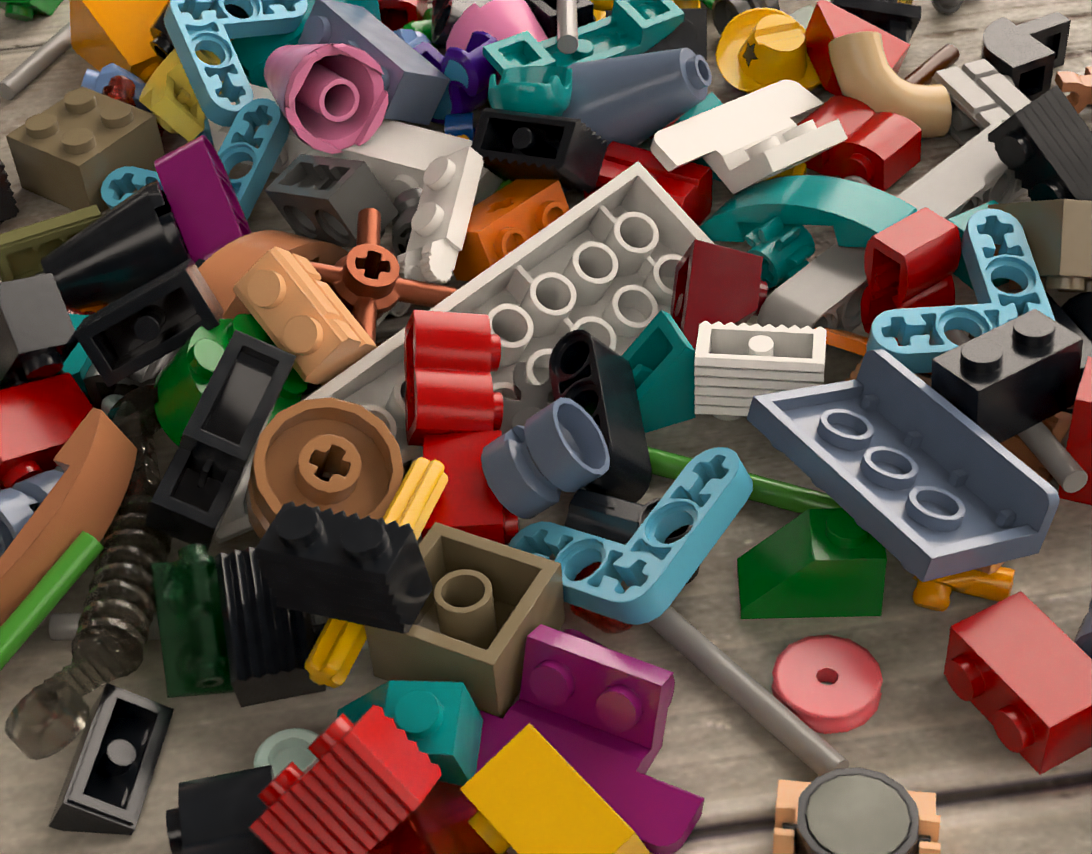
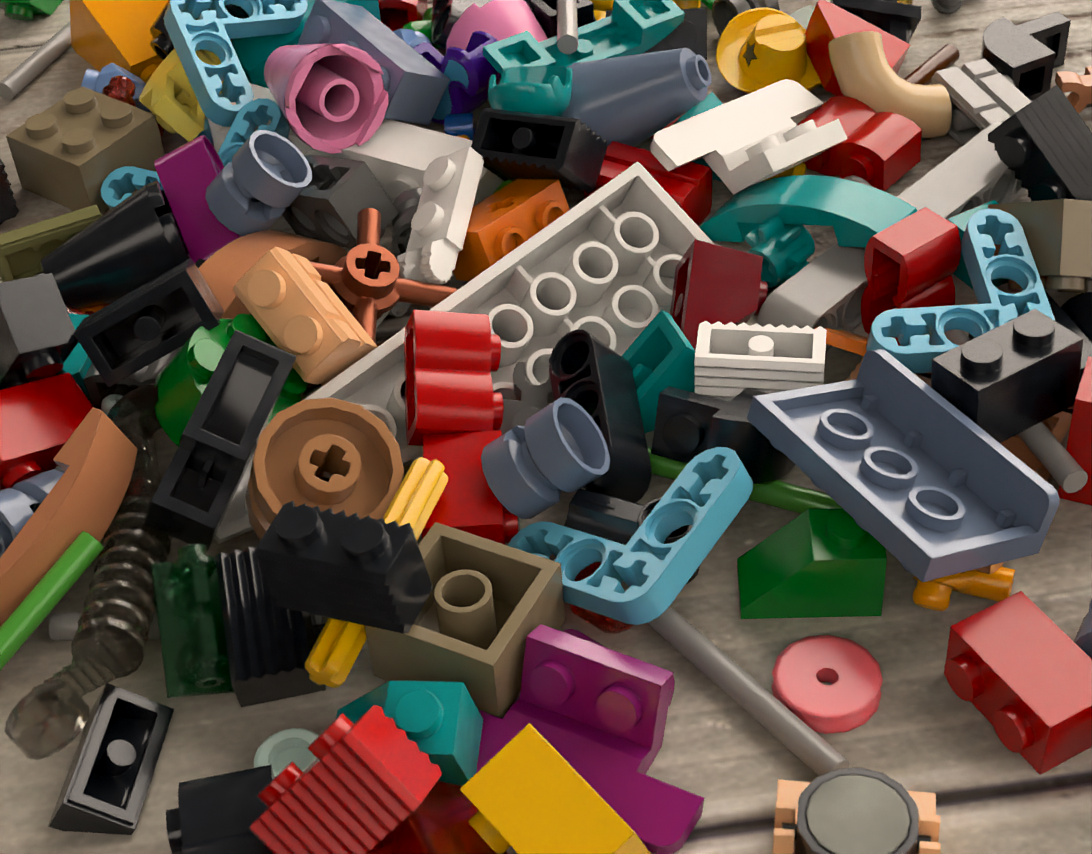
(258, 183): none -> sand blue wheel
(695, 422): none -> black brick

